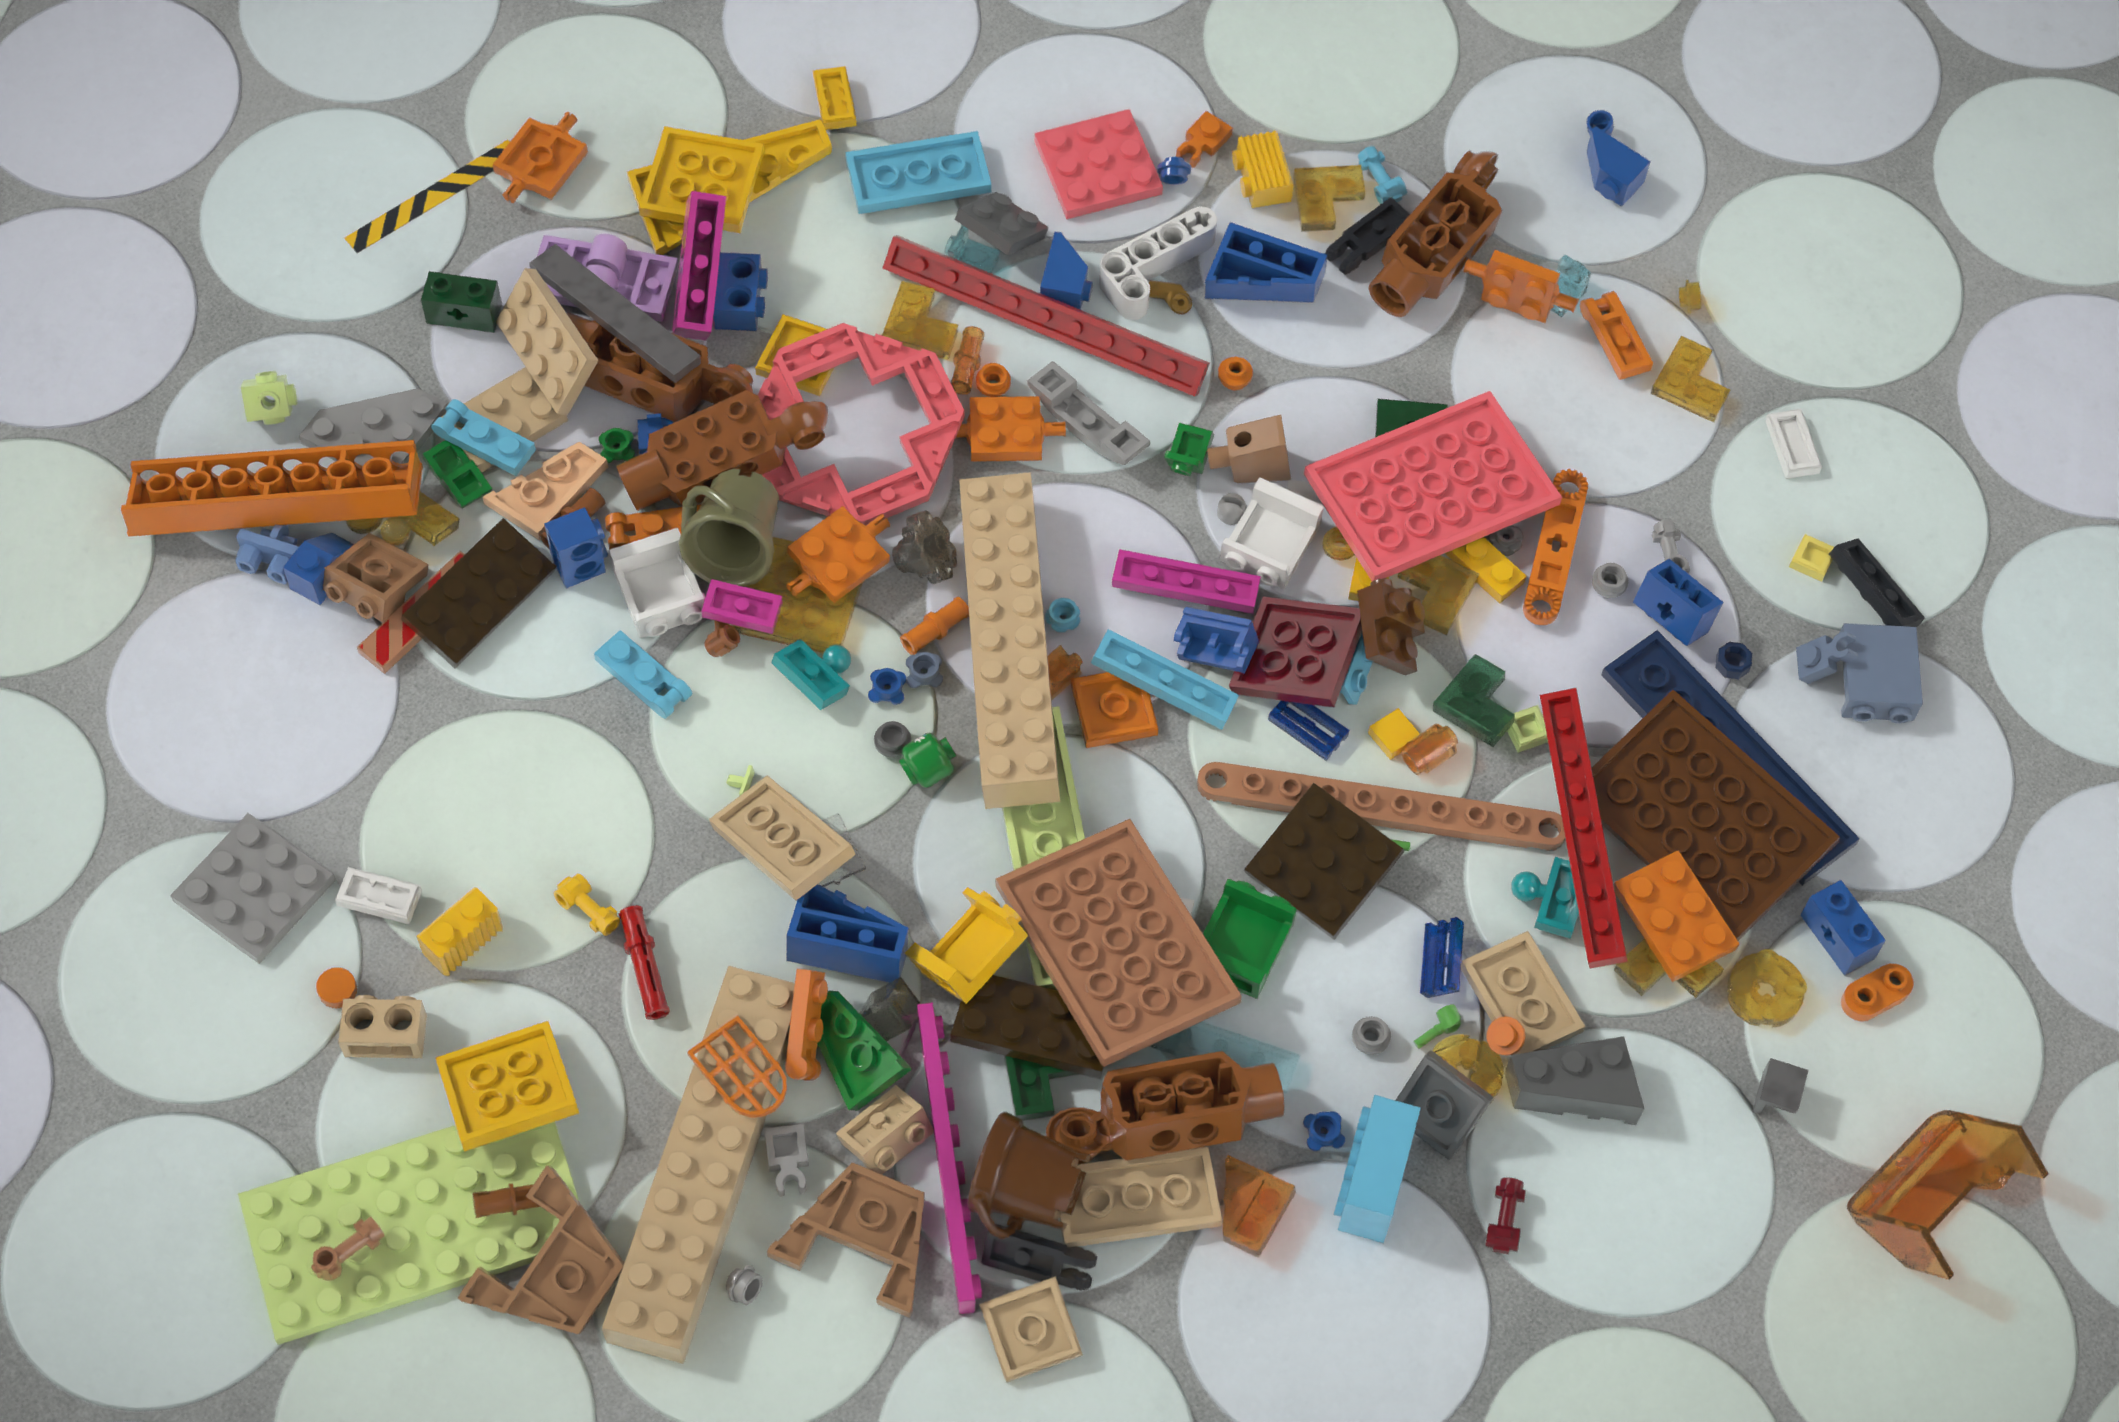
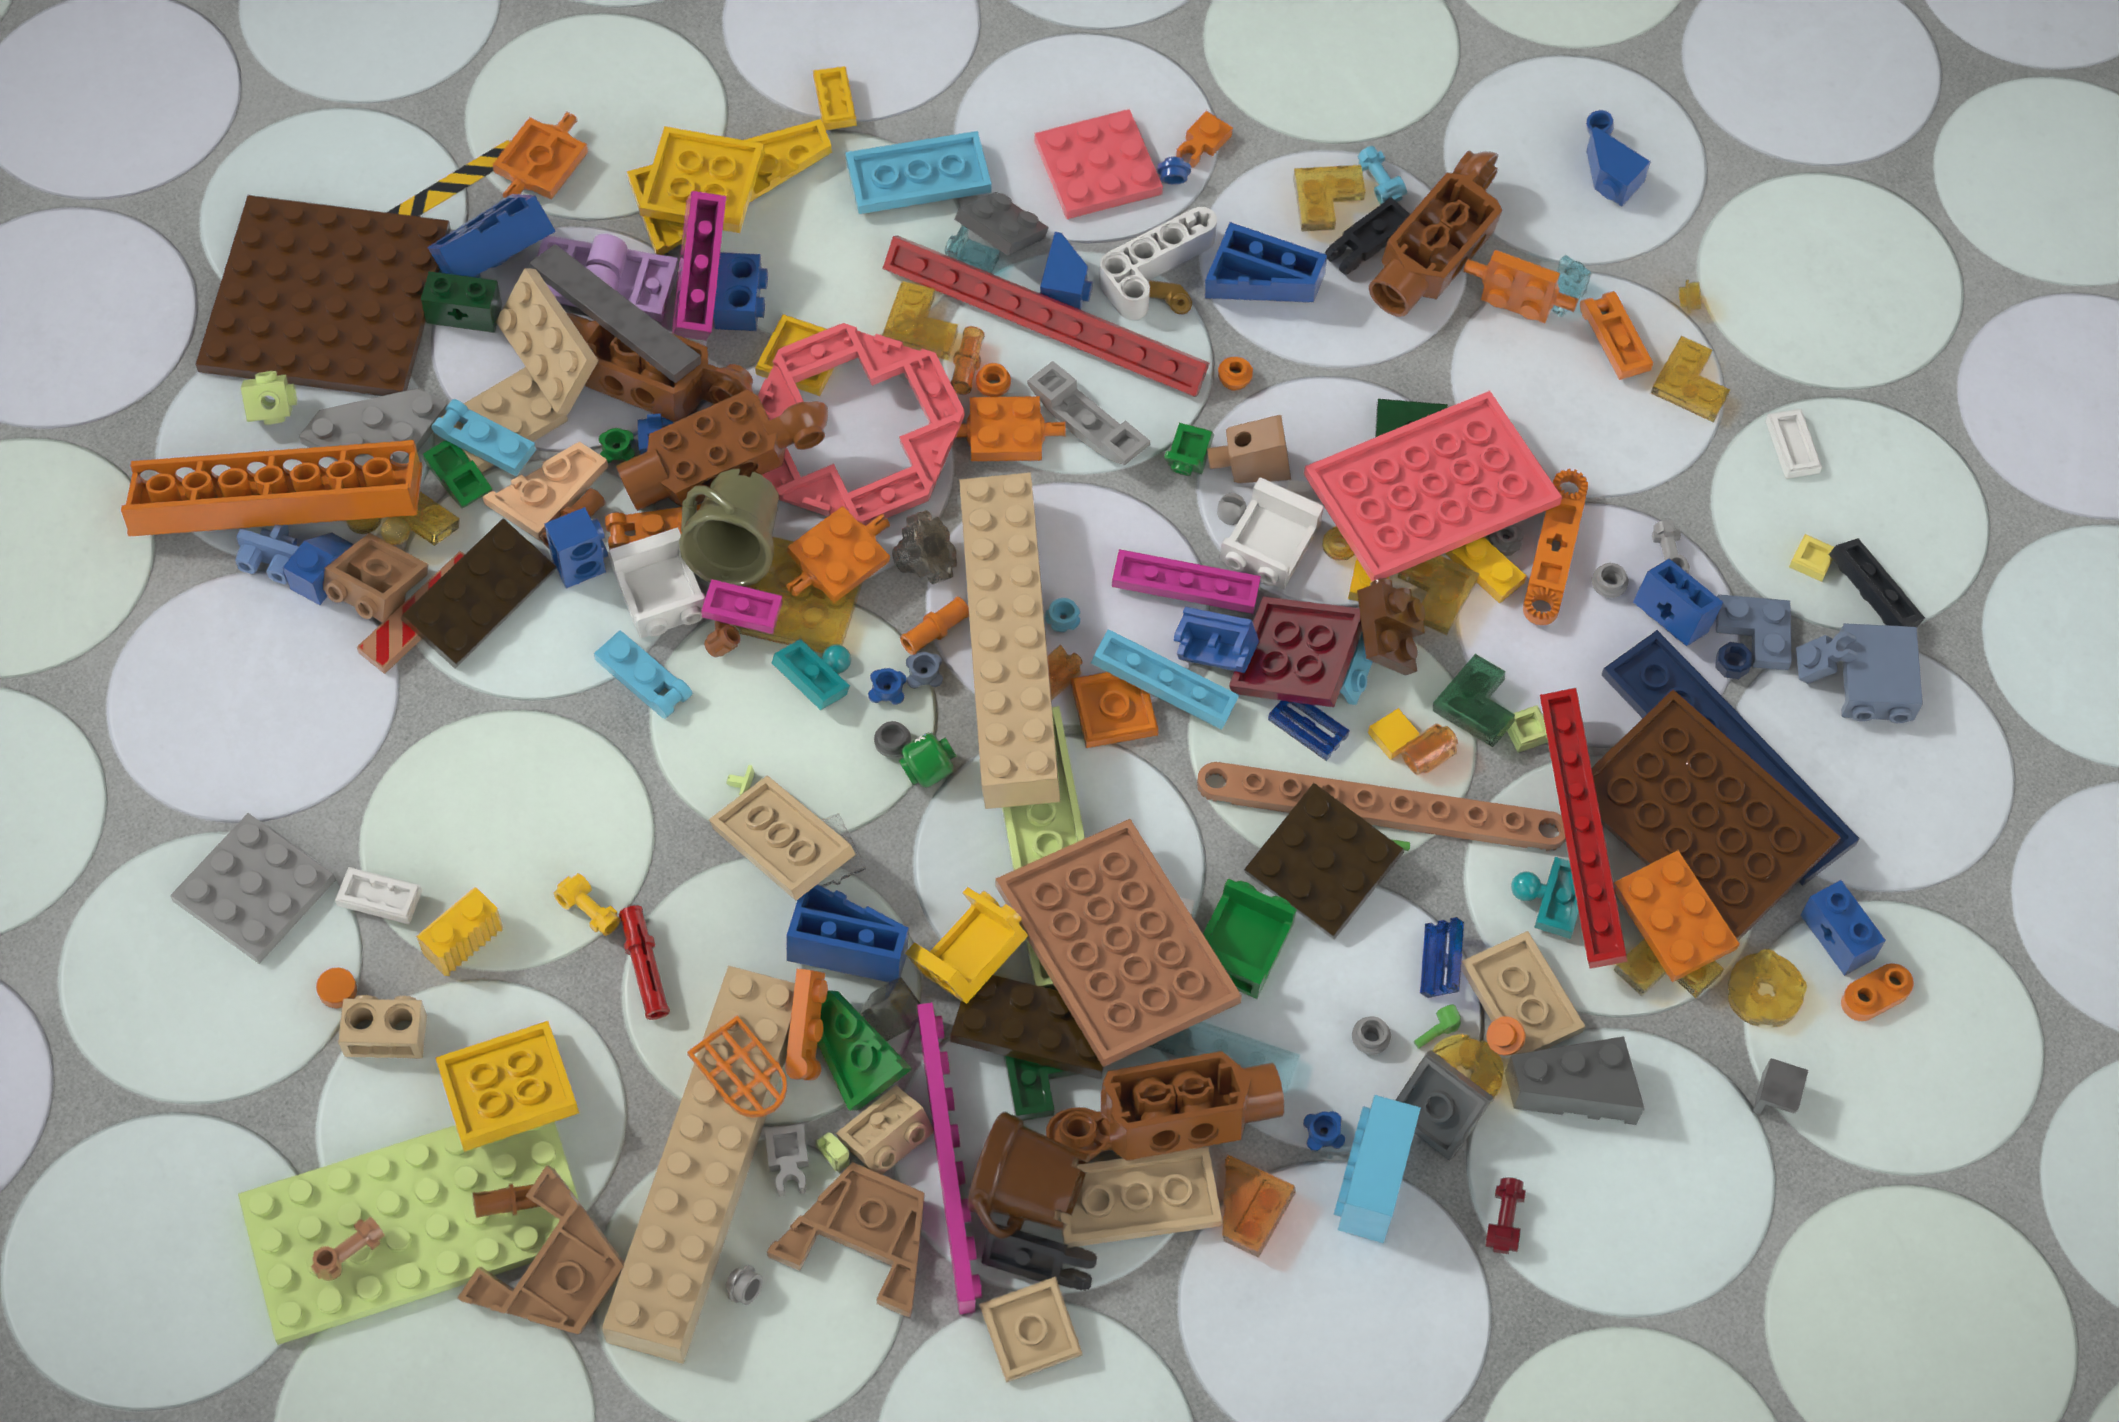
(322, 296): none -> reddish brown plate
(492, 236): none -> blue wedge
(833, 1151): none -> yellowish green tile
(1263, 169): yellow brick -> none
(1765, 621): none -> sand blue plate
(1931, 1176): clear orange windscreen -> none

